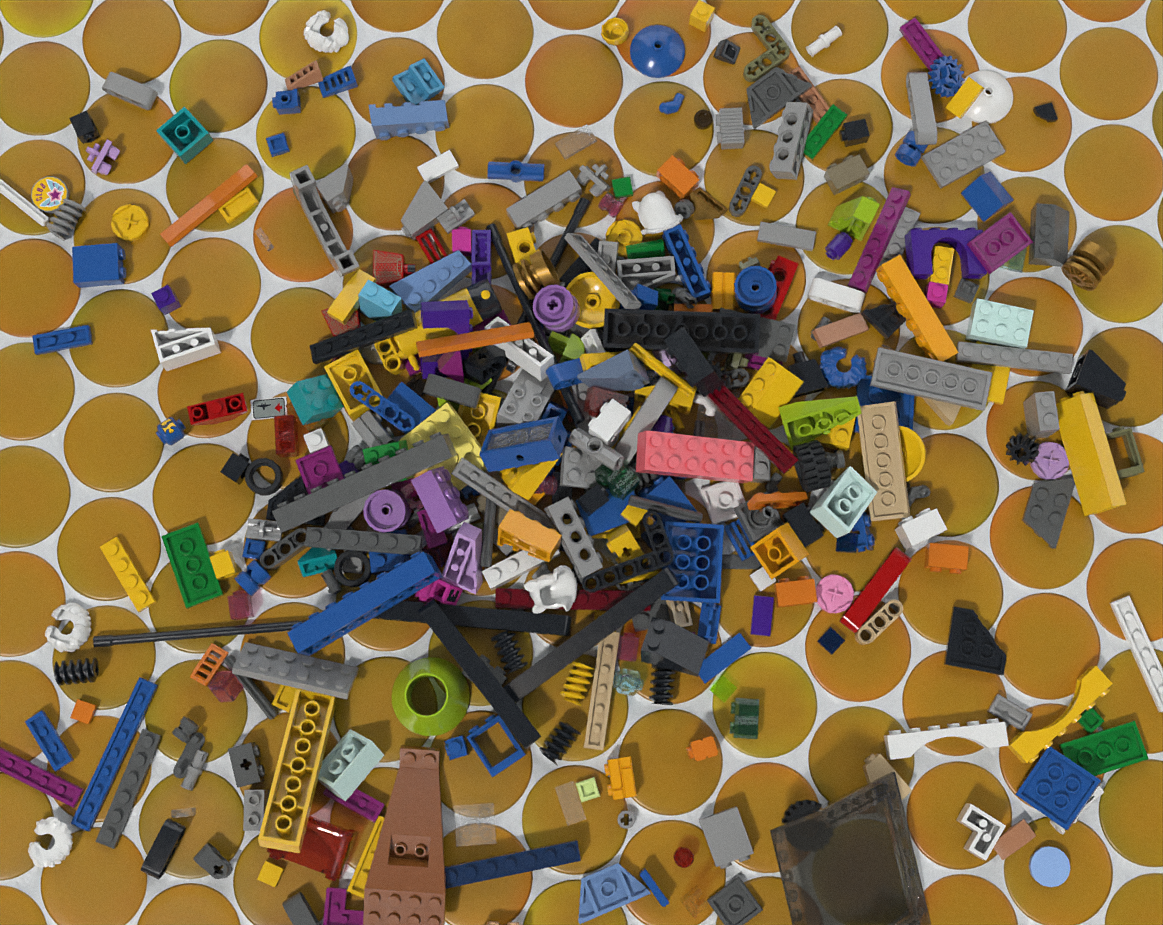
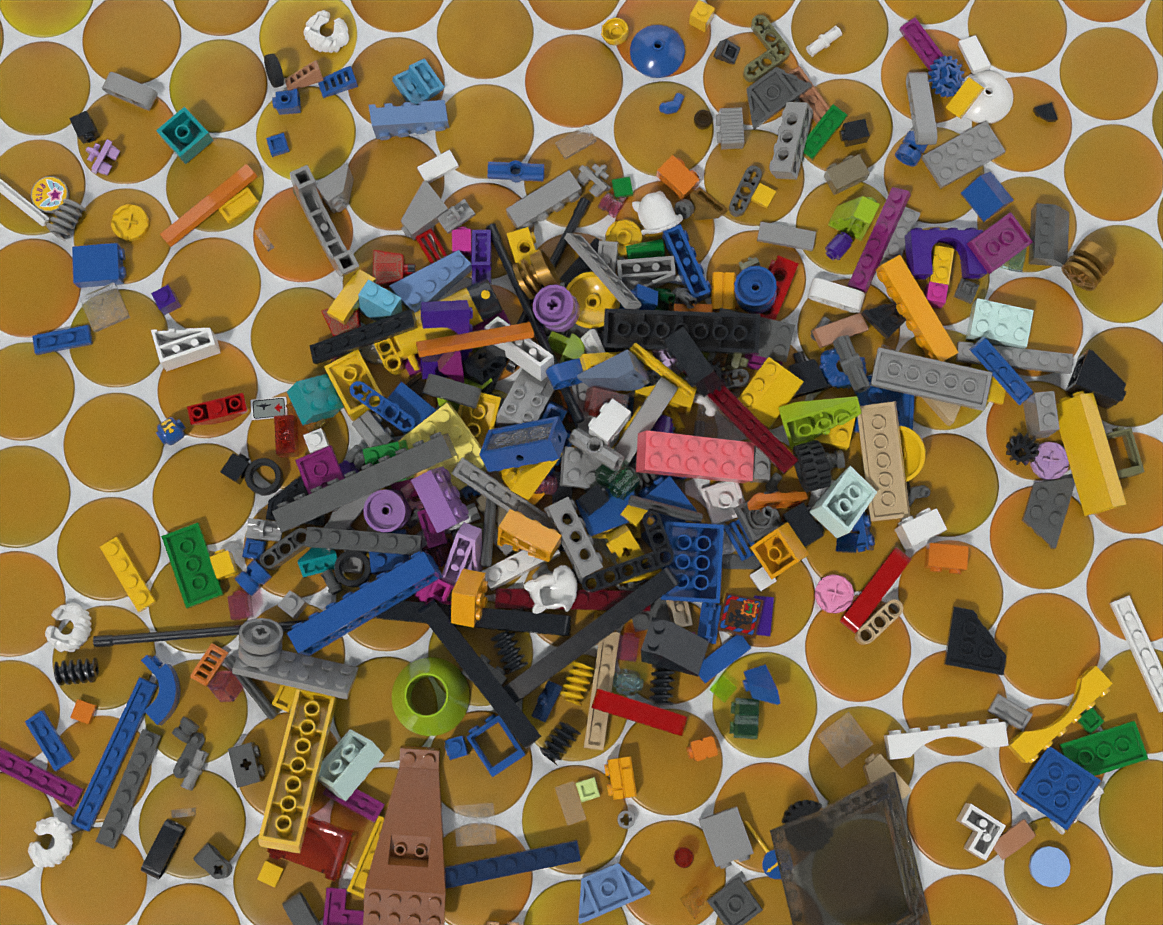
(104, 307): none -> clear plate
(169, 690): none -> blue arch
(254, 808): light grey brick -> none
(260, 642): none -> light grey wheel
(273, 70): none -> black tyre
(293, 604): none -> light grey brick
(468, 598): none -> light orange brick
(546, 701): none -> dark blue plate
(639, 712): none -> red beam
(654, 888): blue tile -> none
(740, 615): none -> tile
(761, 685): none -> blue slope
(769, 861): none -> blue piece
(795, 592): orange brick -> none
(830, 641): clear blue tile -> none
(844, 739): none -> clear plate
(851, 364): none -> dark grey piece
(974, 54): none -> white tile
(1001, 370): none -> blue plate

